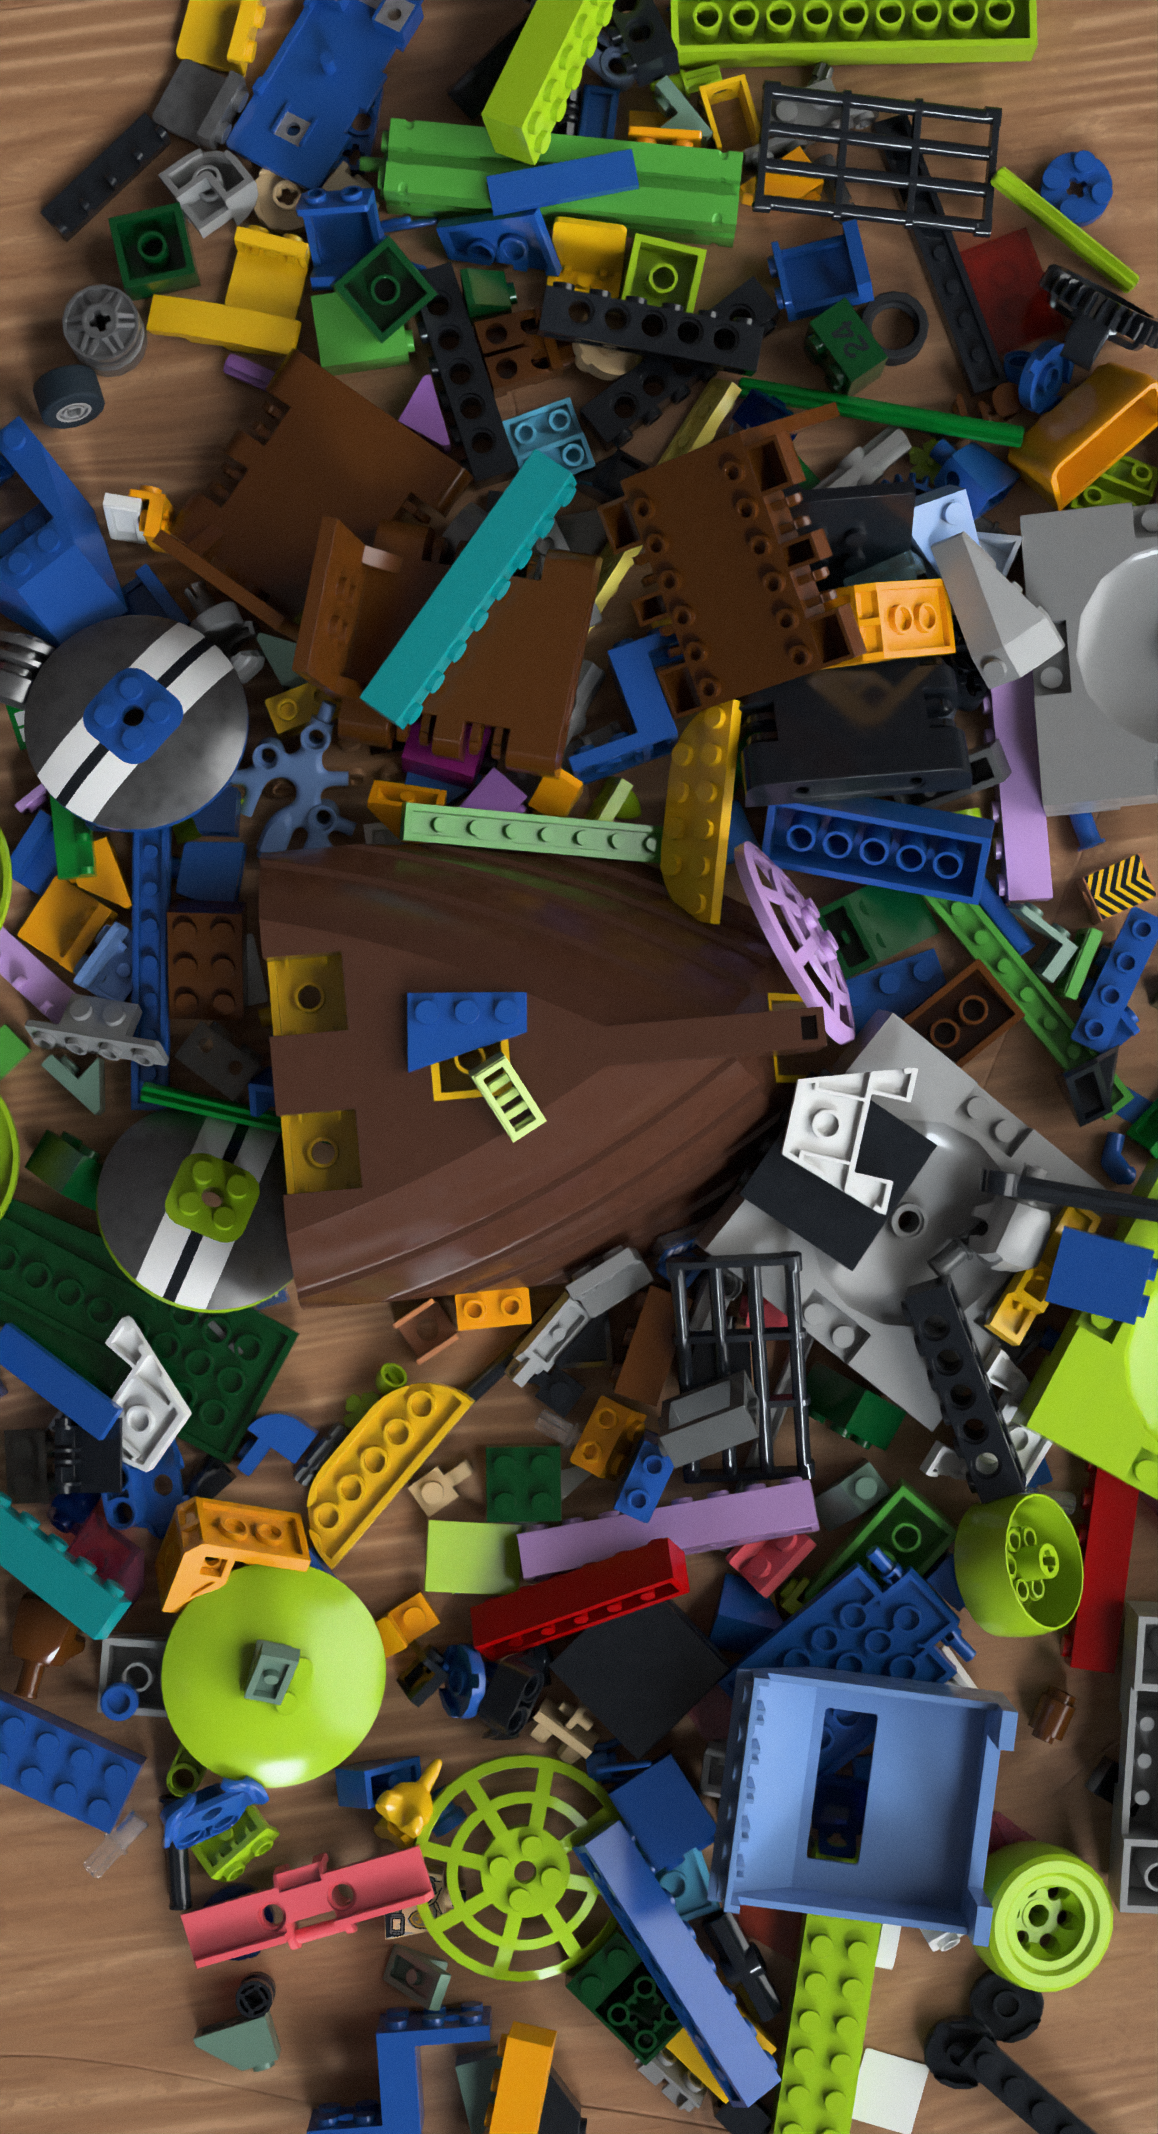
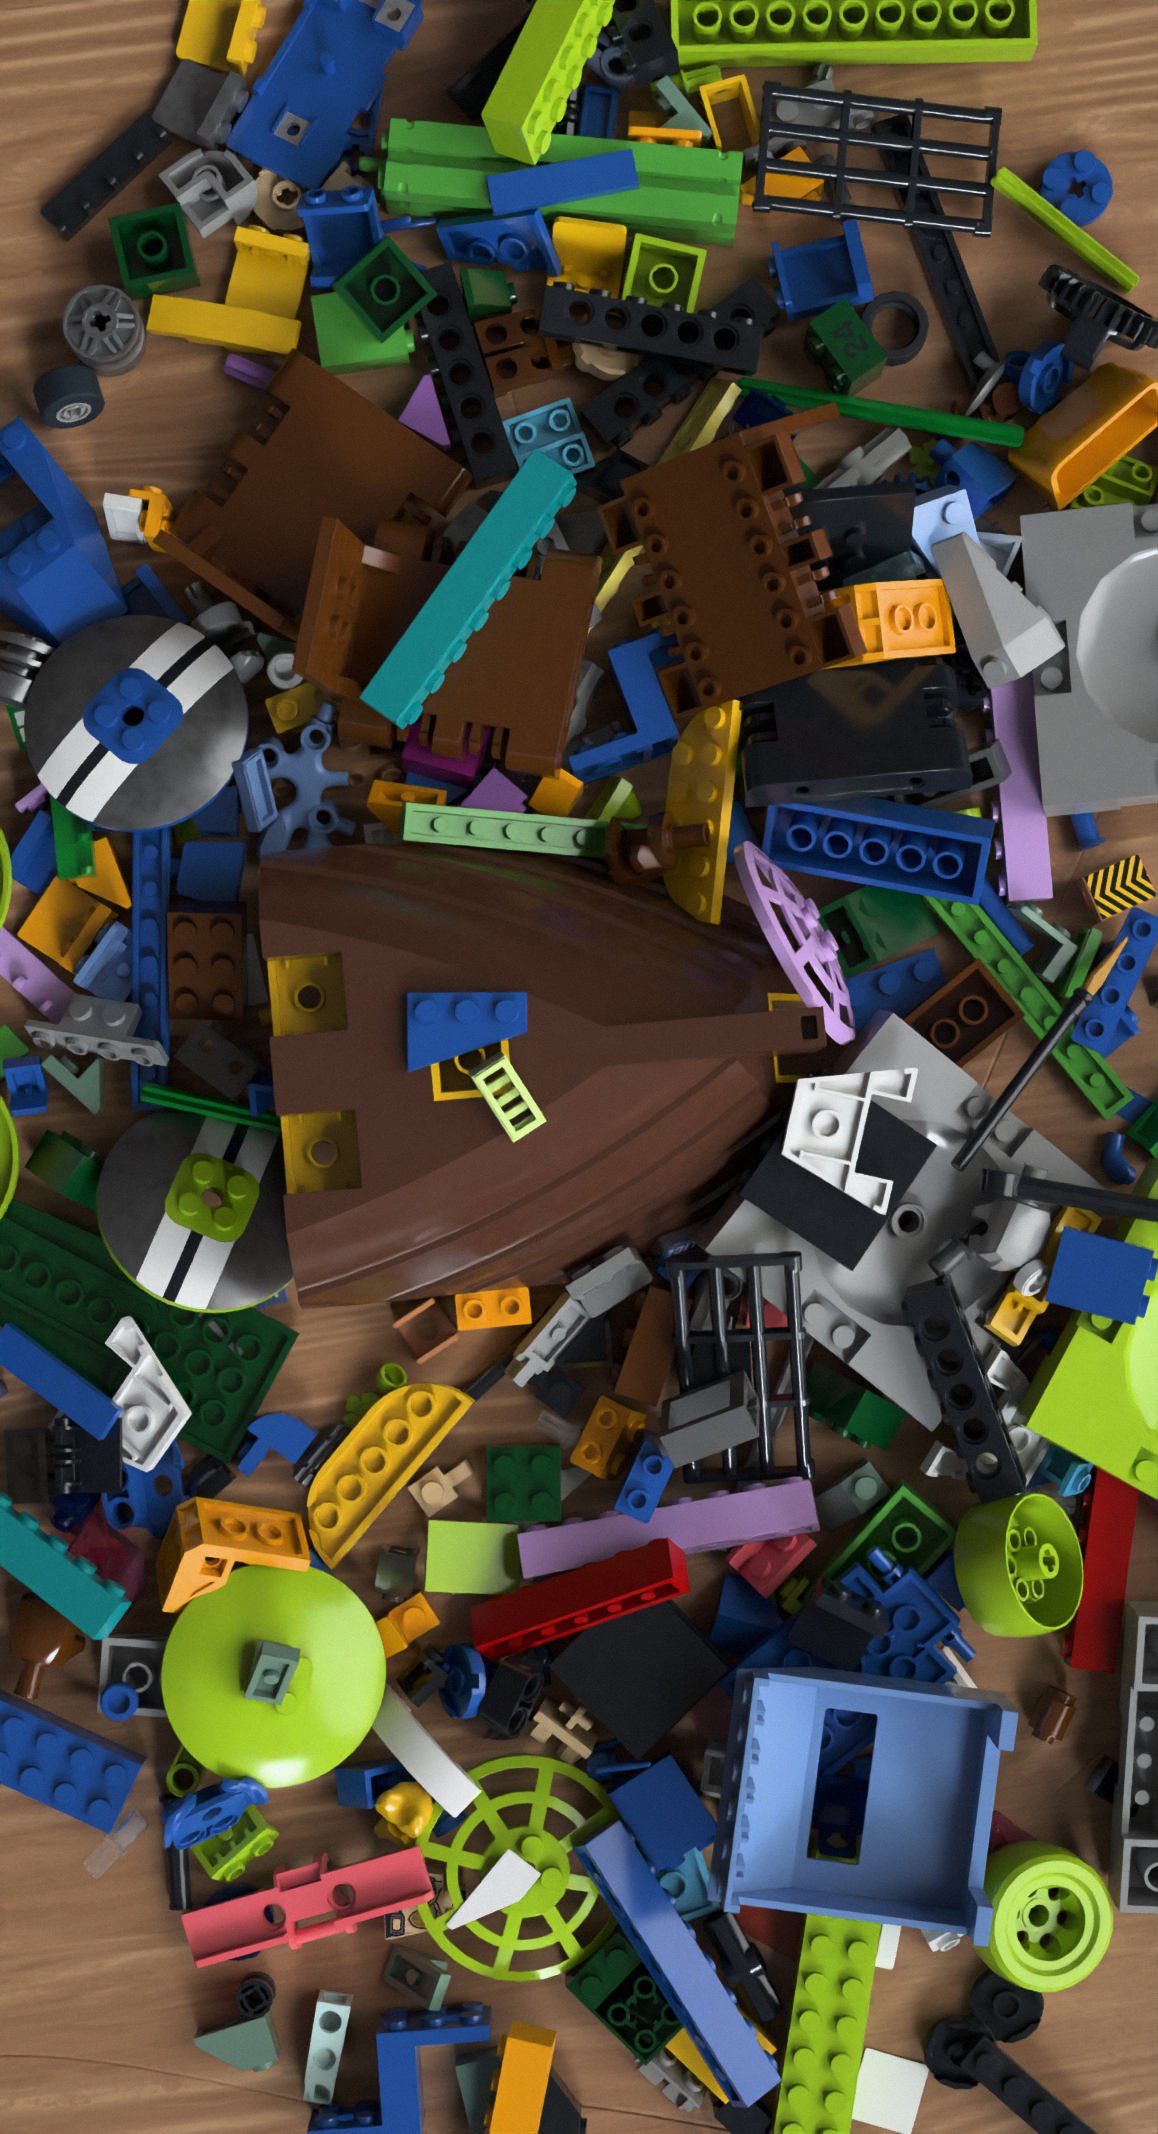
(26, 1085): none -> blue bracket
(255, 790): none -> medium blue tile
(281, 671): none -> white tile
(326, 2045): none -> light aqua leg
(396, 1572): none -> clear smoke slope
(422, 1755): none -> white slope
(500, 1888): none -> white sticker
(649, 852): none -> reddish brown piece
(838, 1624): none -> black bracket
(993, 372): none -> dark grey bar
(1008, 292): clear red tile -> none
(1032, 1277): none -> white tile
(1065, 1471): none -> dark azure bracket
(1072, 1010): none -> black piece
(1090, 1086): black slope -> none

